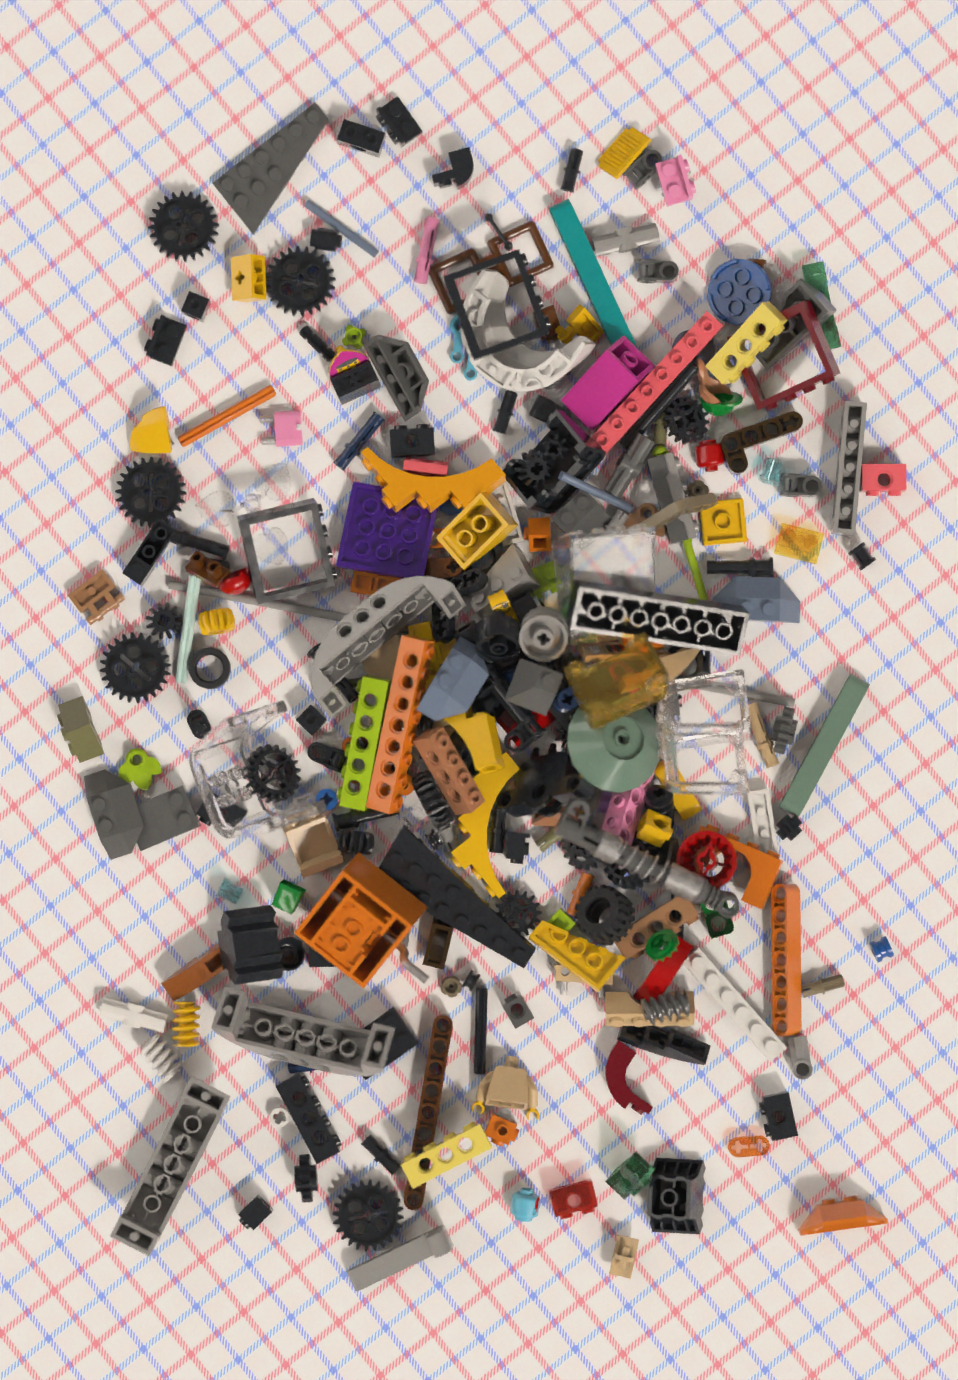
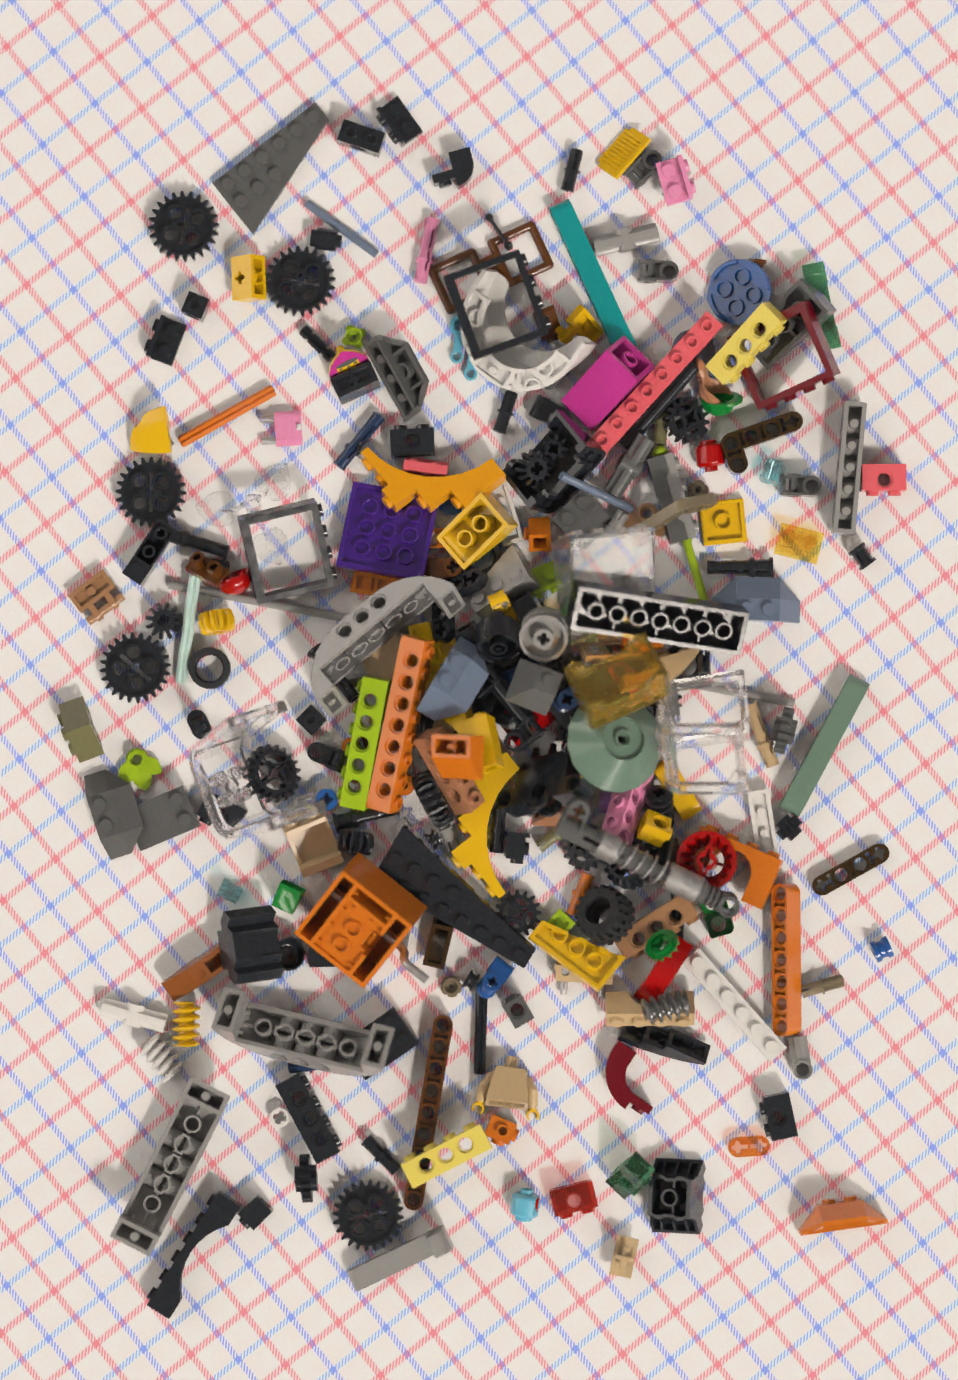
(169, 1292): none -> black arch
(458, 755): none -> orange slope
(495, 976): none -> blue piece
(505, 720): none -> black axle
(848, 866): none -> dark brown beam

